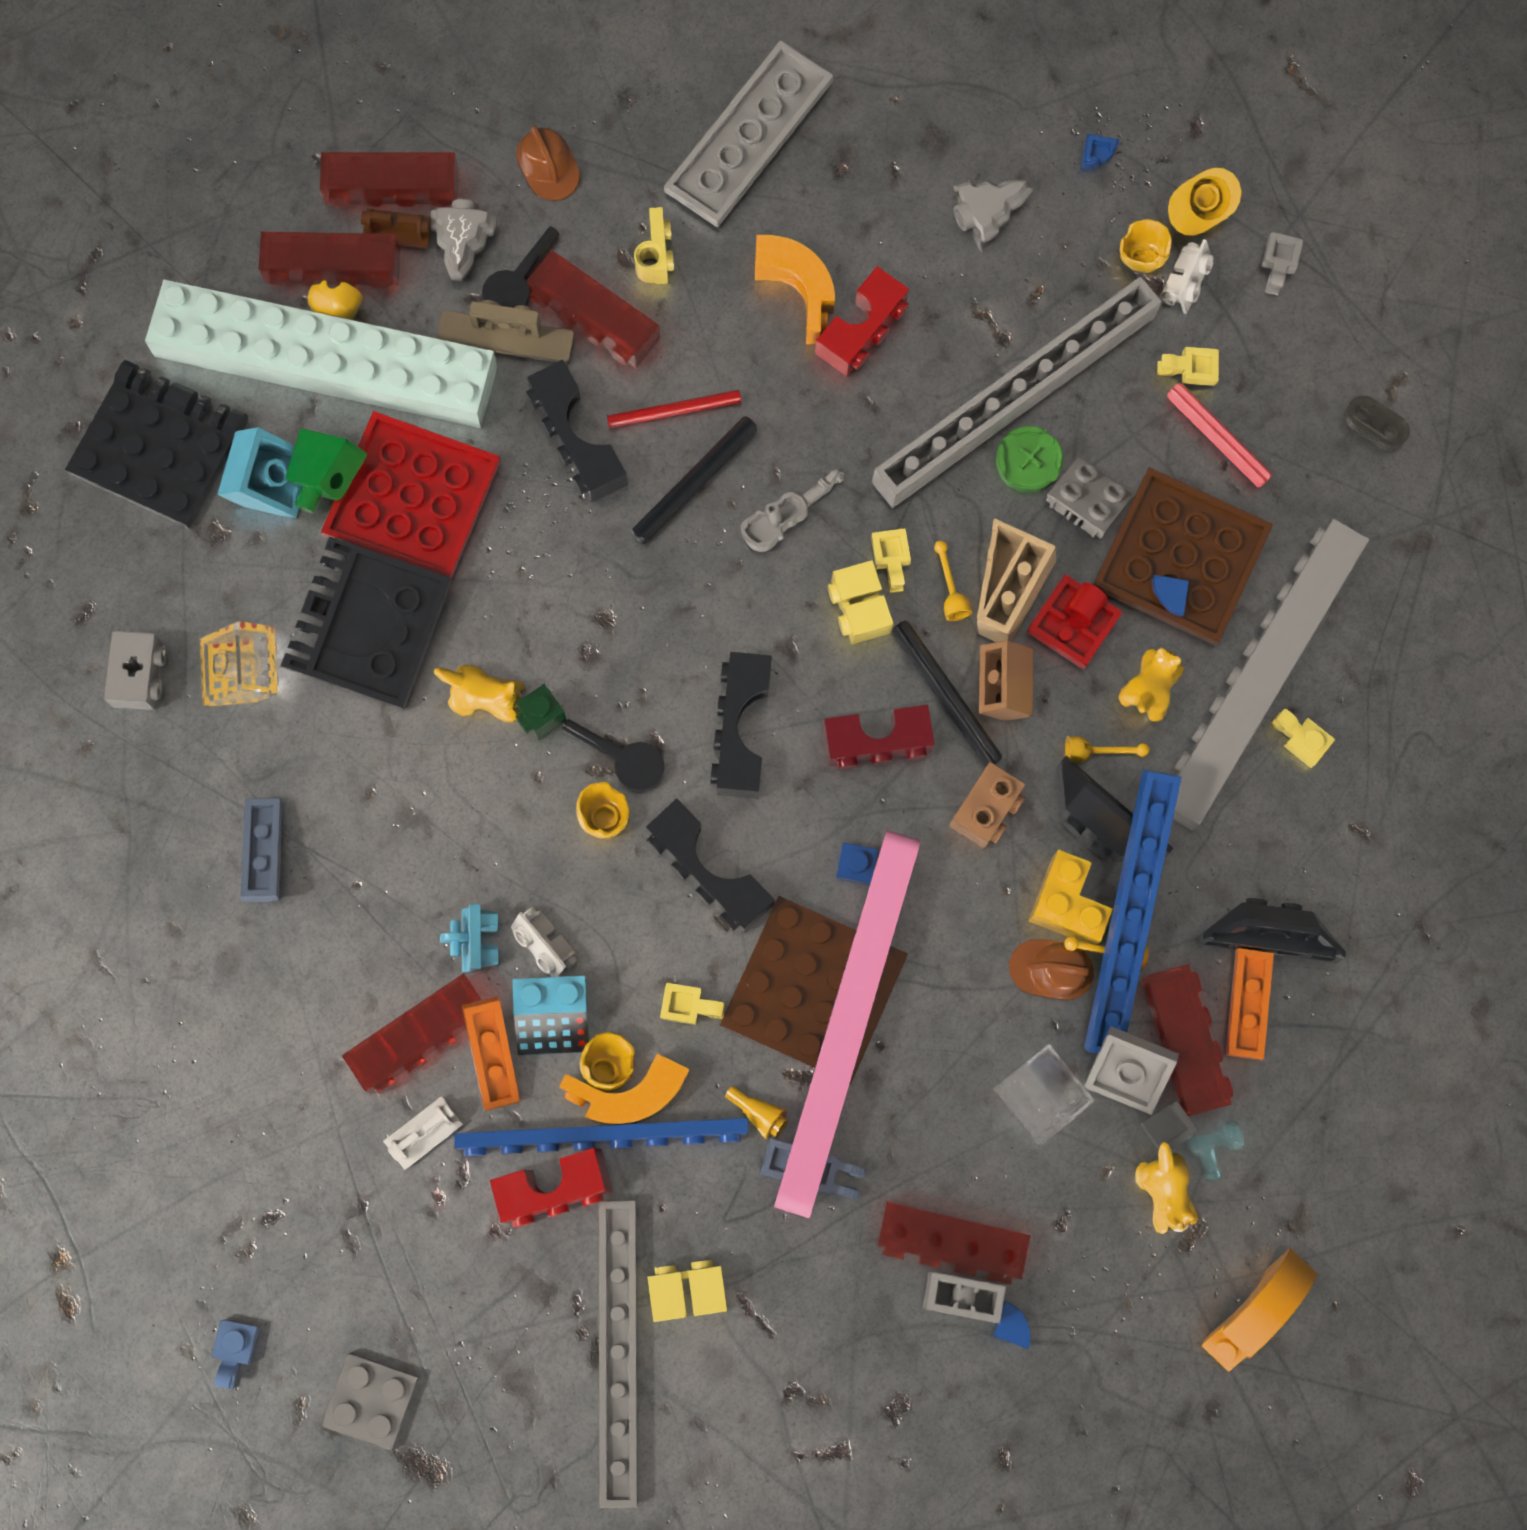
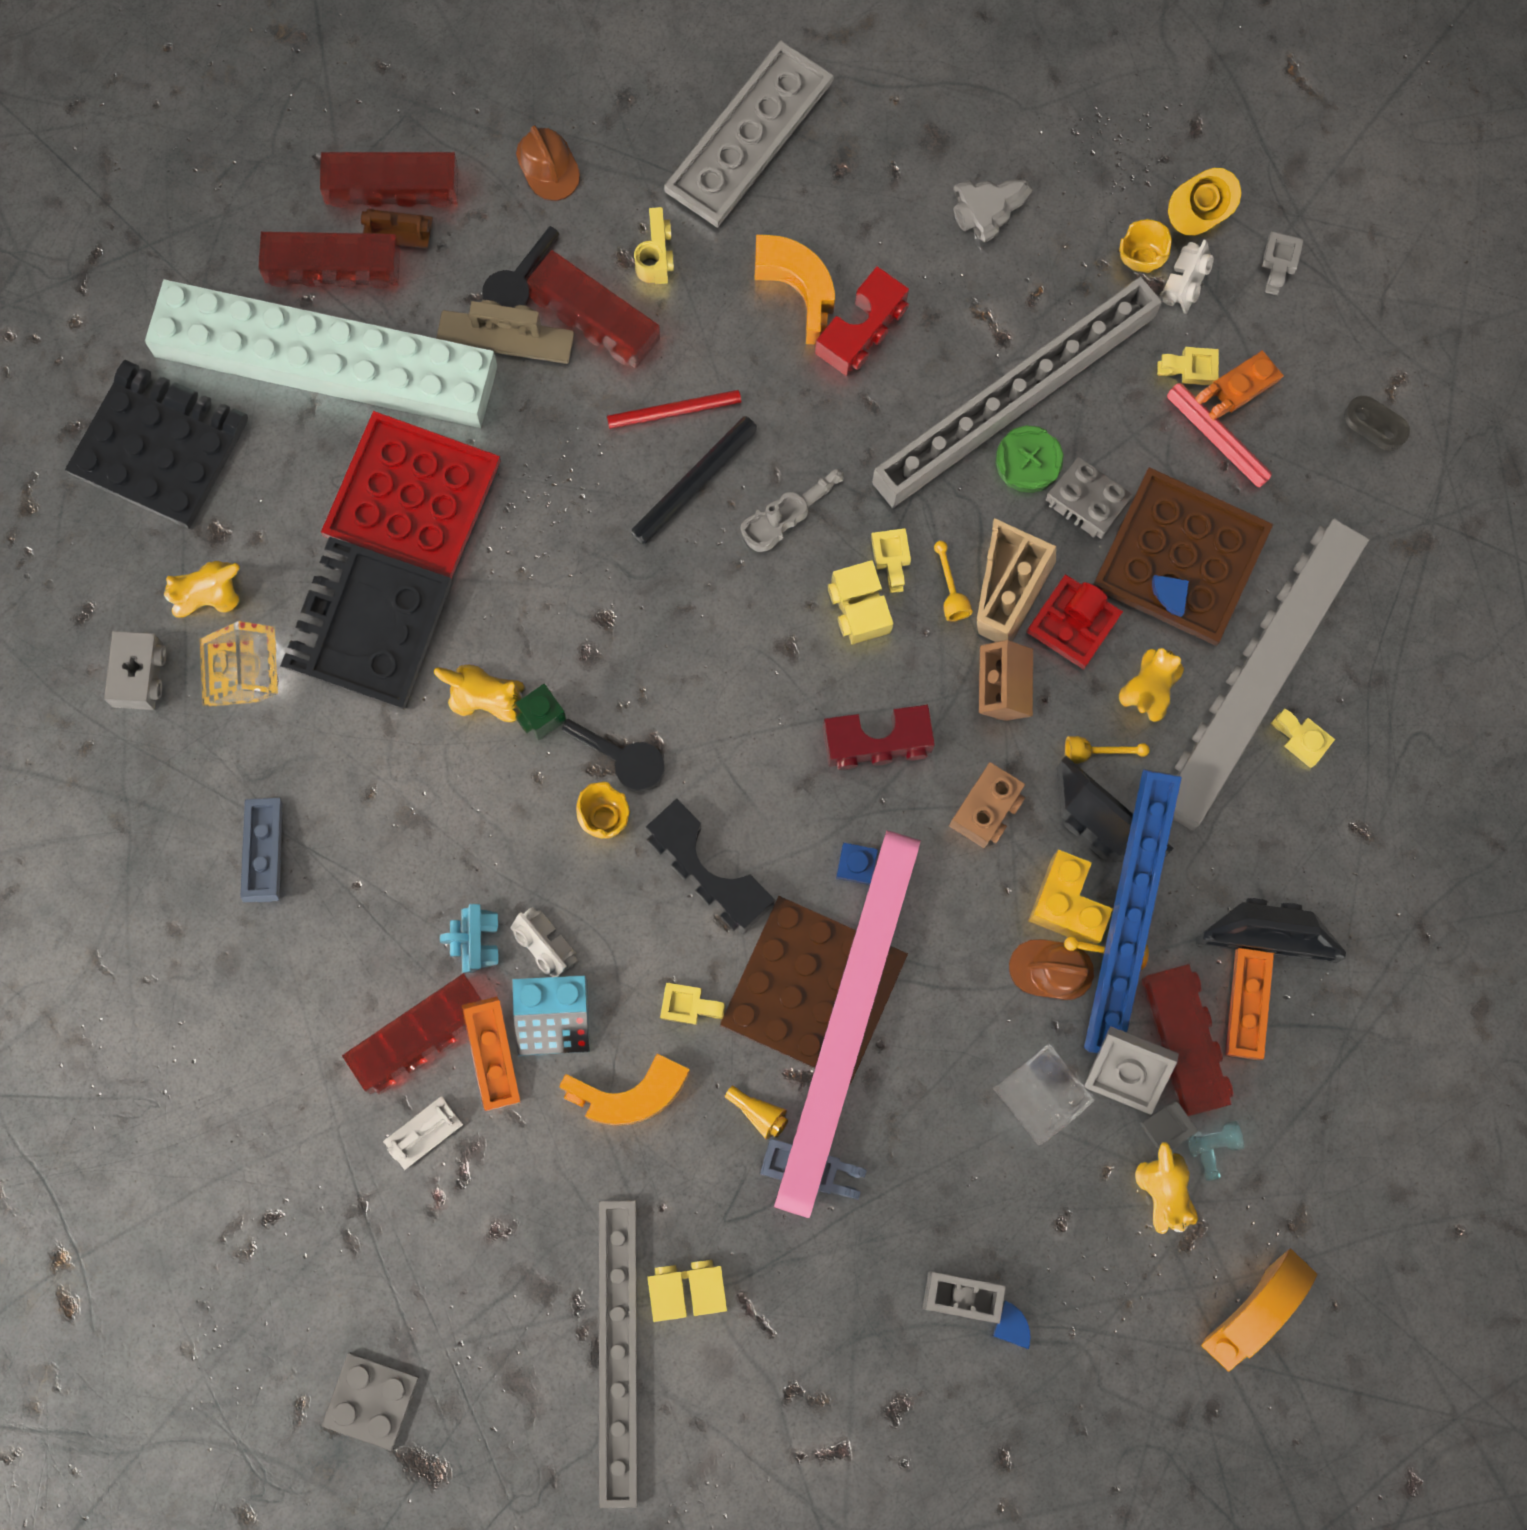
(208, 586): none -> yellow animal
(233, 1345): medium blue plate -> none
(258, 473): medium azure slope -> none
(322, 467): green torso -> none
(339, 302): yellow hair -> none
(462, 234): light grey rock -> none
(521, 1199): red arch -> none
(585, 1137): blue plate -> none
(595, 466): black arch -> none
(607, 1061): yellow hair -> none
(747, 683): black arch -> none
(946, 693): black axle -> none
(952, 1241): clear red brick -> none
(1098, 151): blue tile -> none
(1241, 384): none -> orange hinge

